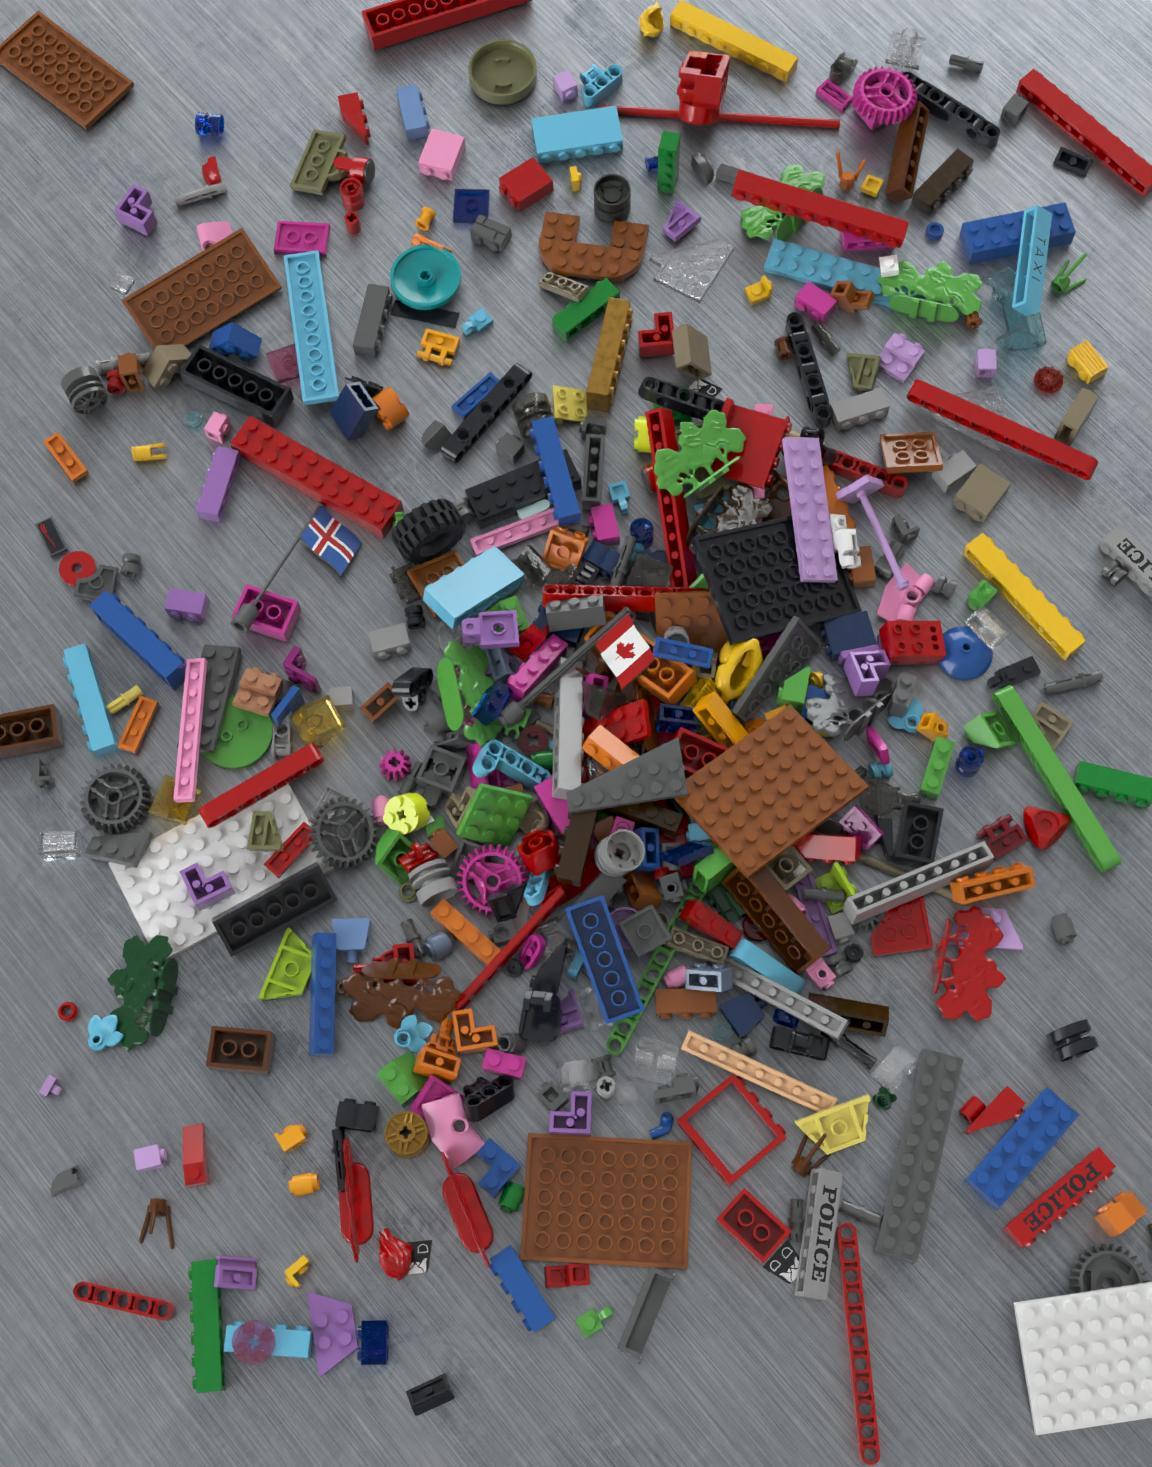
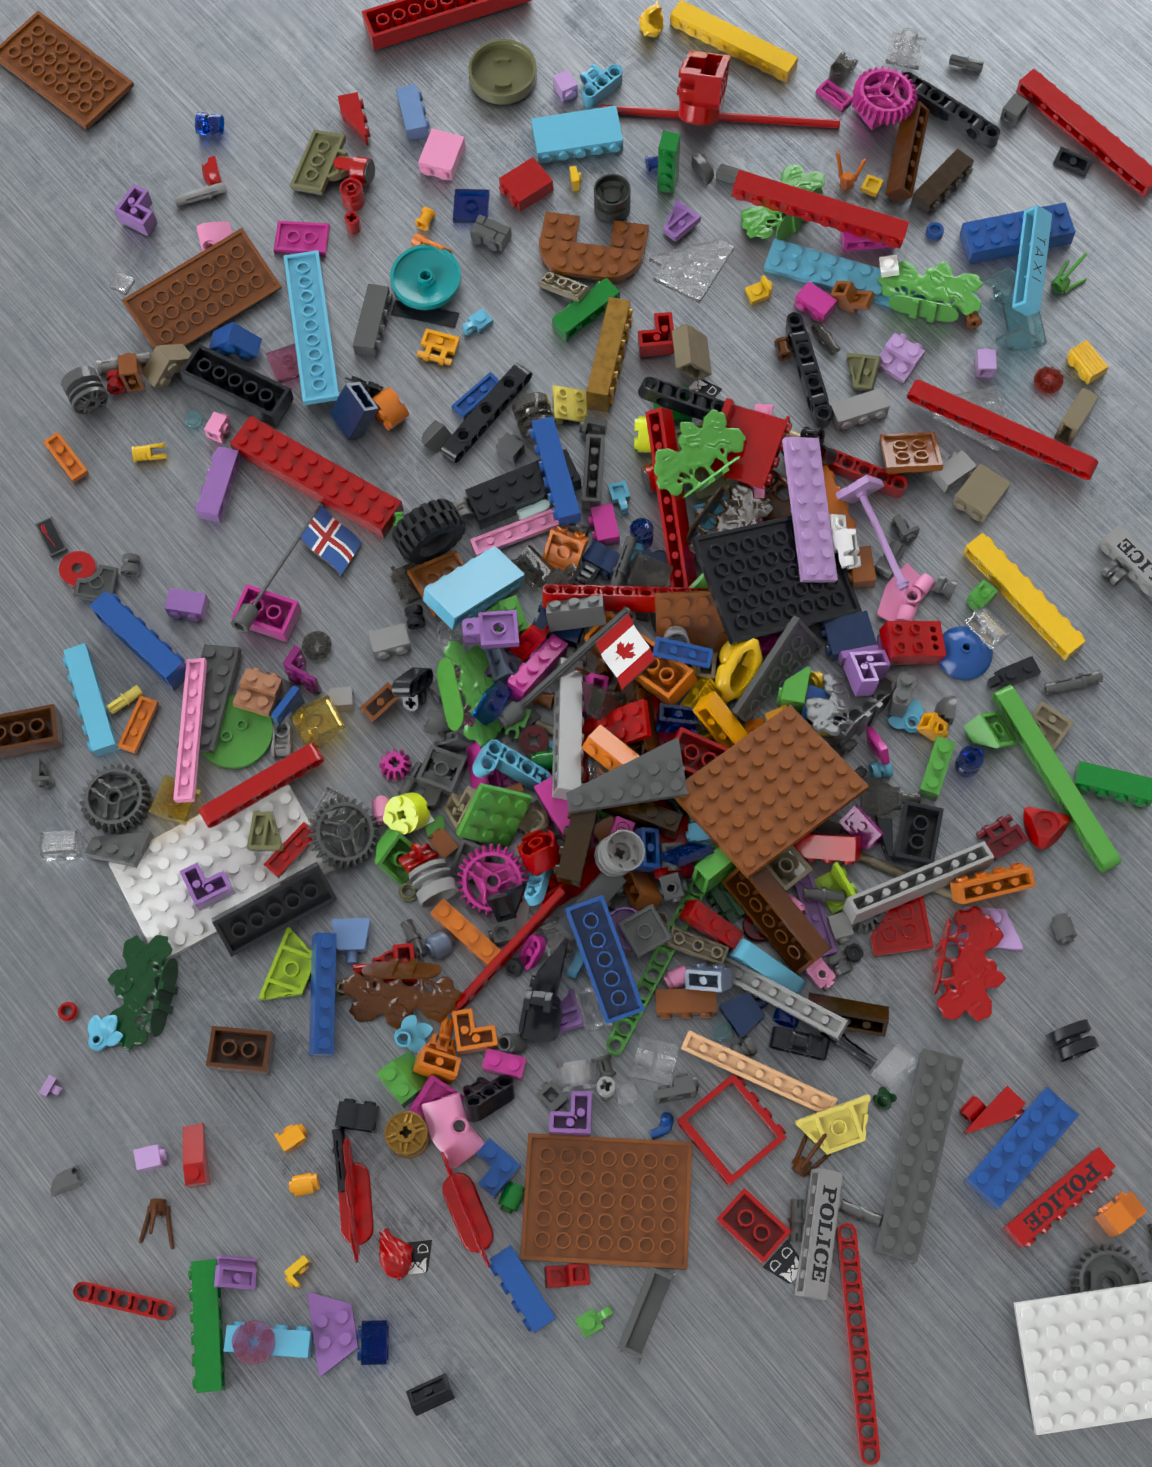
(310, 640): none -> clear smoke gear
(844, 746): none -> dark grey wheel
(946, 708): none -> dark grey brick

